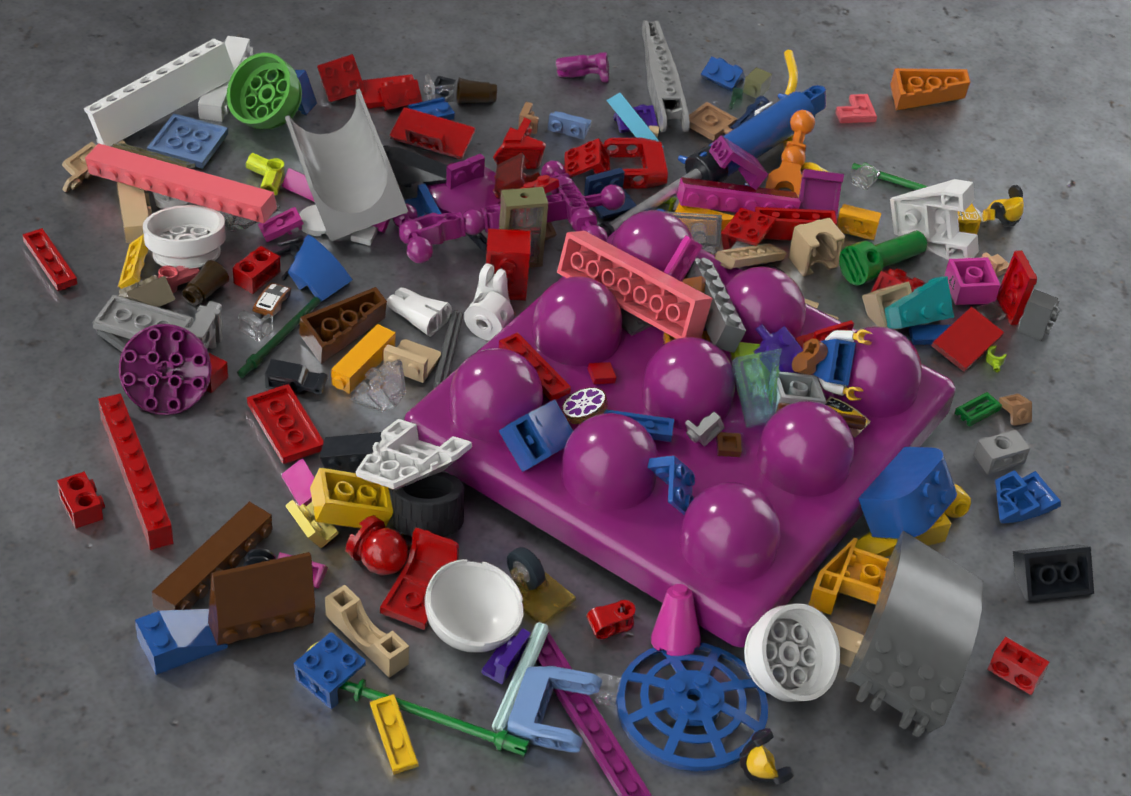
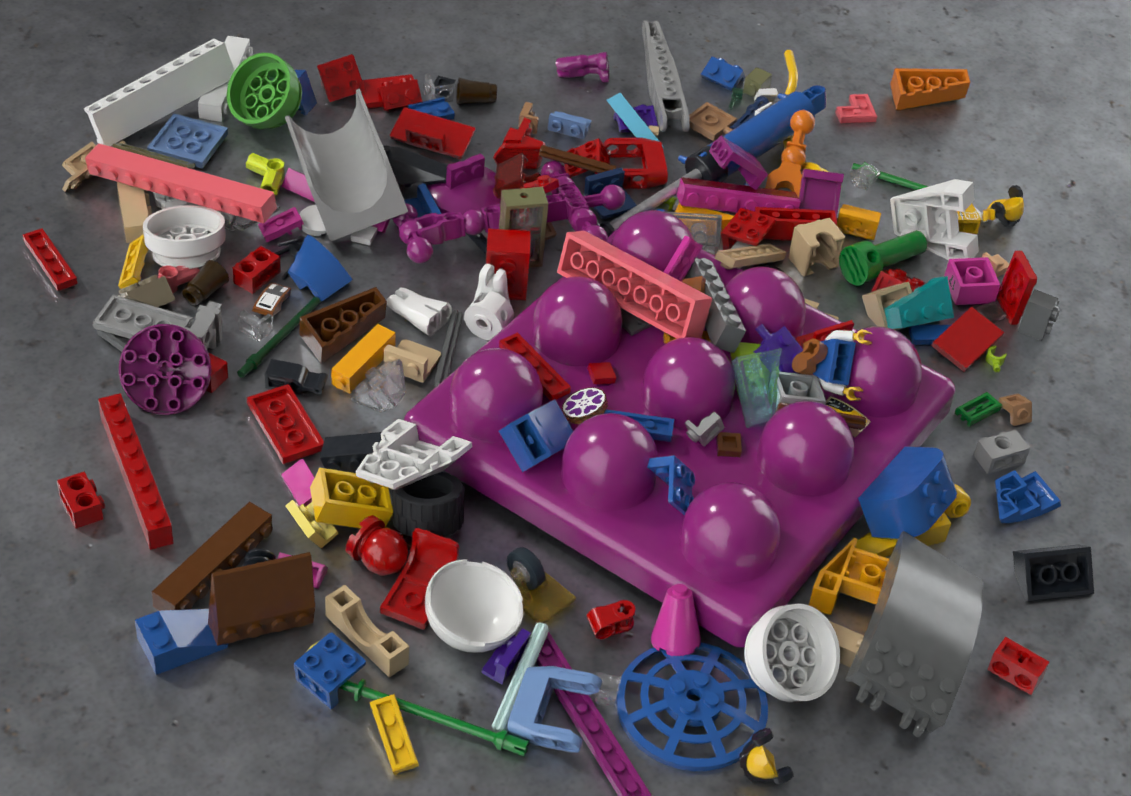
(574, 160): none -> reddish brown axle
(769, 93): none -> white tile

